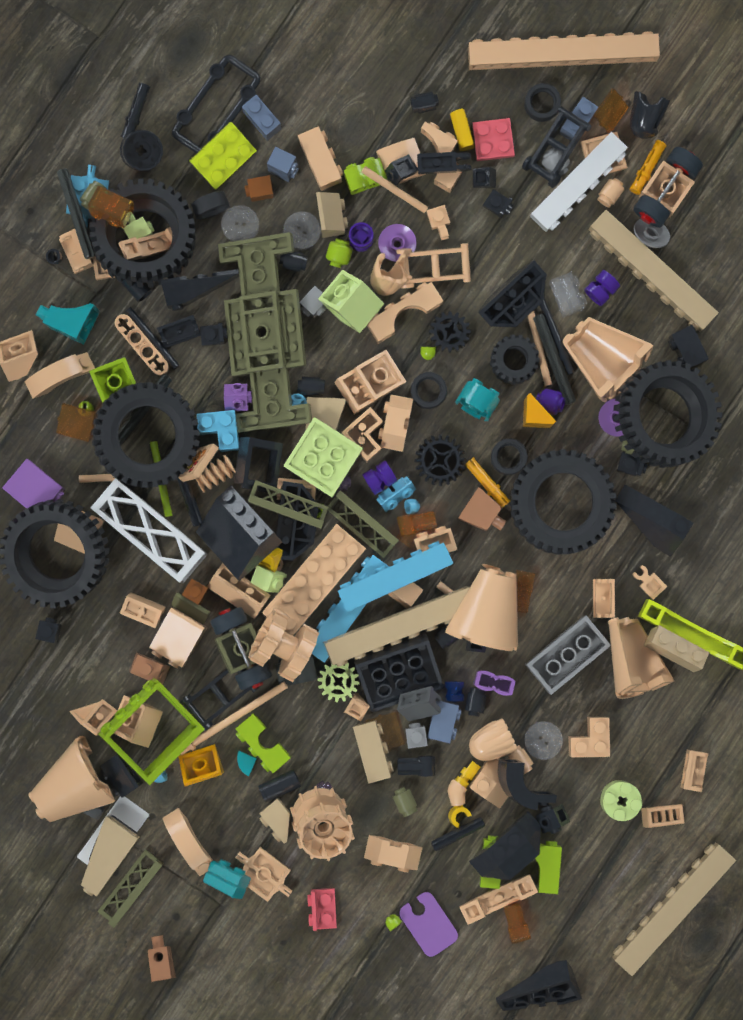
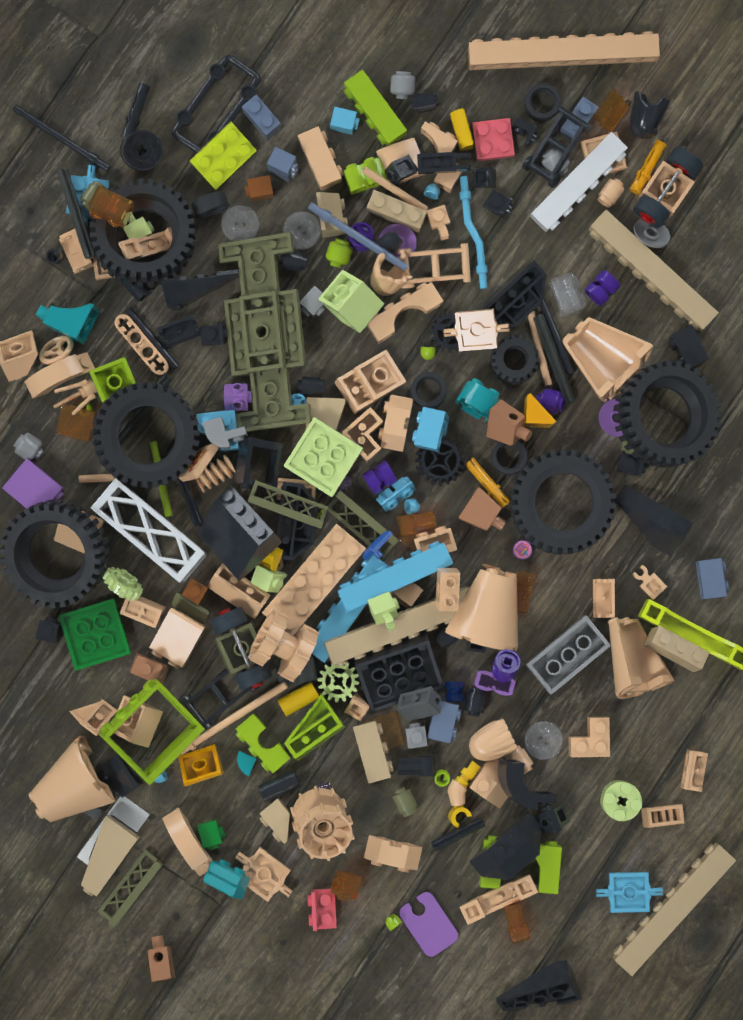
(28, 446): none -> light grey head
(57, 352): none -> light nougat piece
(86, 389): none -> light nougat plant
(91, 157): none -> black bar
(94, 634): none -> green plate
(122, 583): none -> yellowish green gear
(211, 834): none -> green brick
(218, 435): none -> light grey brick
(298, 698): none -> yellow brick
(314, 729): none -> lime wedge
(325, 216): none -> sand blue bar
(344, 120): none -> medium azure brick
(346, 885): none -> clear orange brick
(373, 548): none -> blue piece
(375, 109): none -> lime brick
(384, 610): none -> yellowish green brick
(389, 241): none -> black brick
(396, 211): none -> tan brick
(402, 84): none -> light grey head
(431, 428): none -> medium azure brick
(432, 191): none -> medium azure hinge
(446, 778): none -> lime hinge
(447, 589): none -> light nougat brick
(465, 196): none -> medium azure bar
(476, 330): none -> light nougat plate
(505, 665): none -> dark purple wheel
(507, 424): none -> nougat torso
(522, 550): none -> tile
(524, 128): none -> black bracket
(629, 892): none -> medium azure plate
(711, 578): none -> sand blue brick

